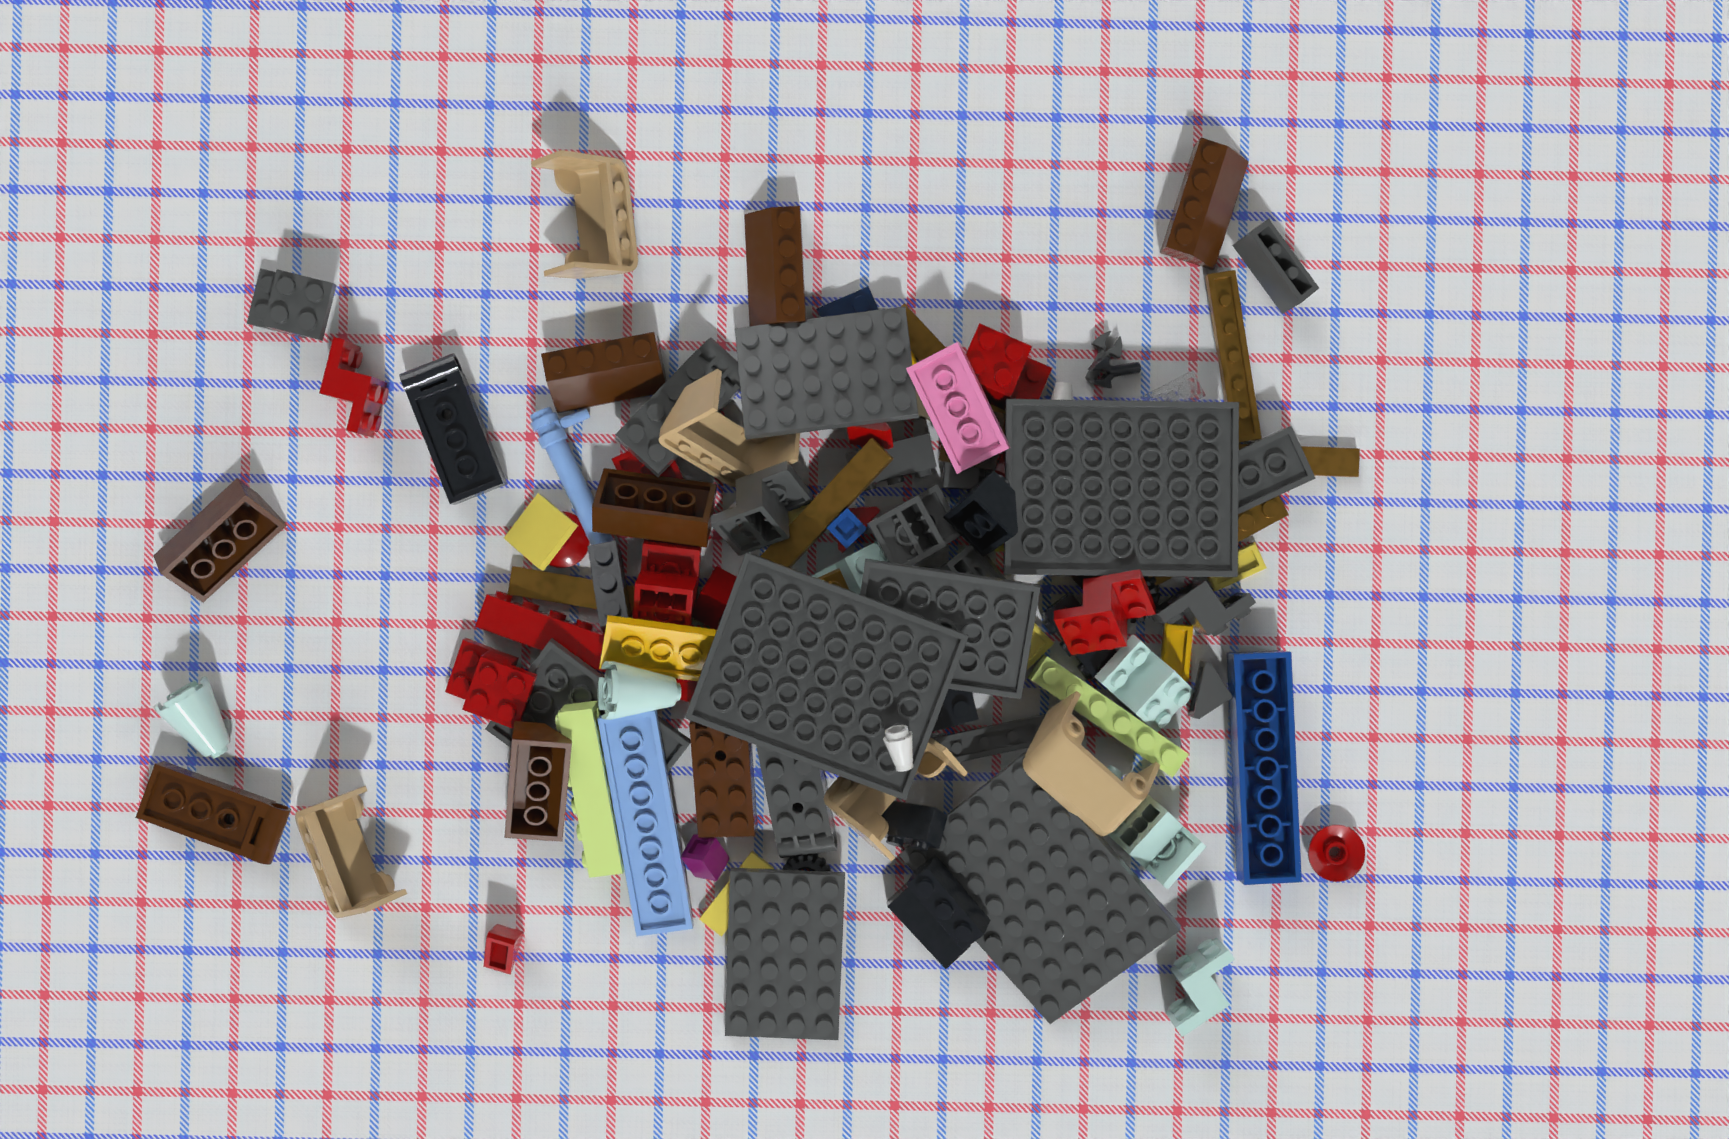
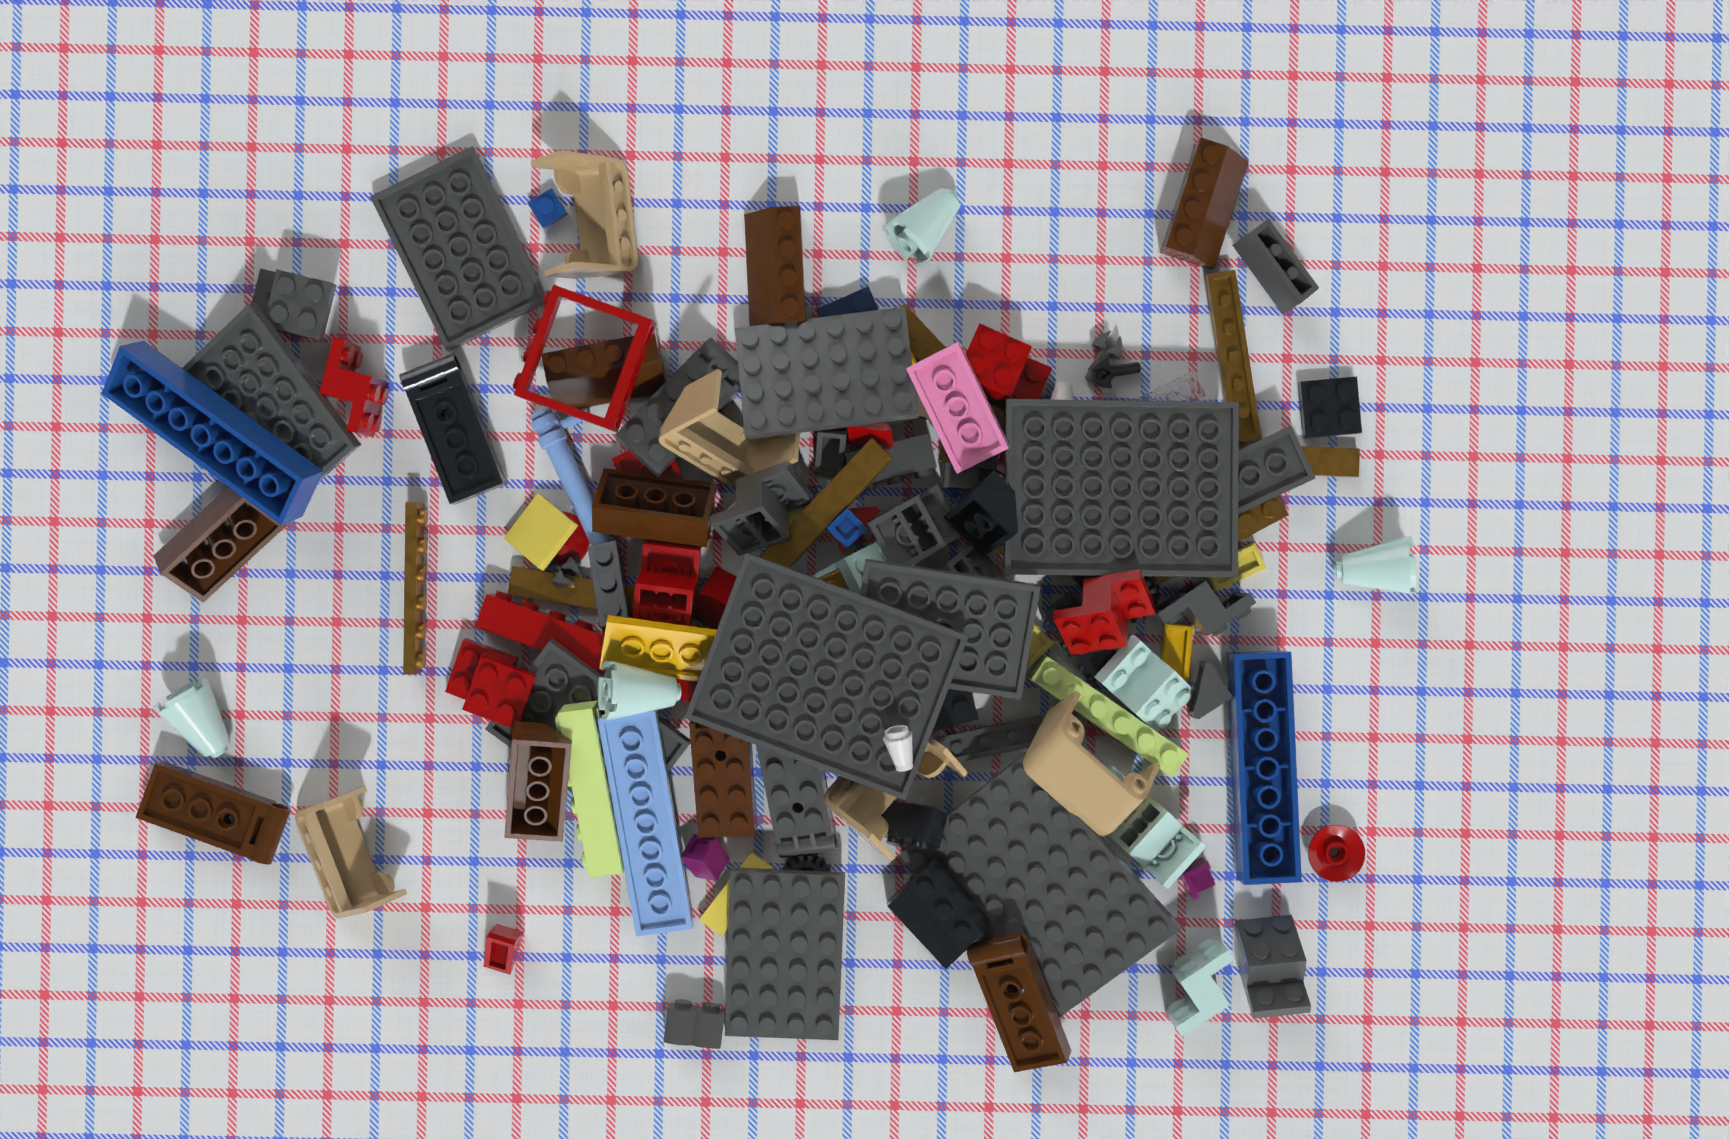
(211, 432): none -> blue brick
(269, 384): none -> dark grey plate
(414, 576): none -> pearl gold plate
(459, 248): none -> dark grey plate
(547, 208): none -> blue plate
(558, 568): none -> black bar
(629, 371): none -> red window
(694, 1024): none -> dark grey brick
(830, 452): none -> dark grey slope
(923, 226): none -> light aqua cone
(1019, 1002): none -> reddish brown hinge
(1197, 877): none -> magenta panel
(1272, 966): none -> dark grey bracket
(1329, 407): none -> black plate
(1381, 567): none -> light aqua cone

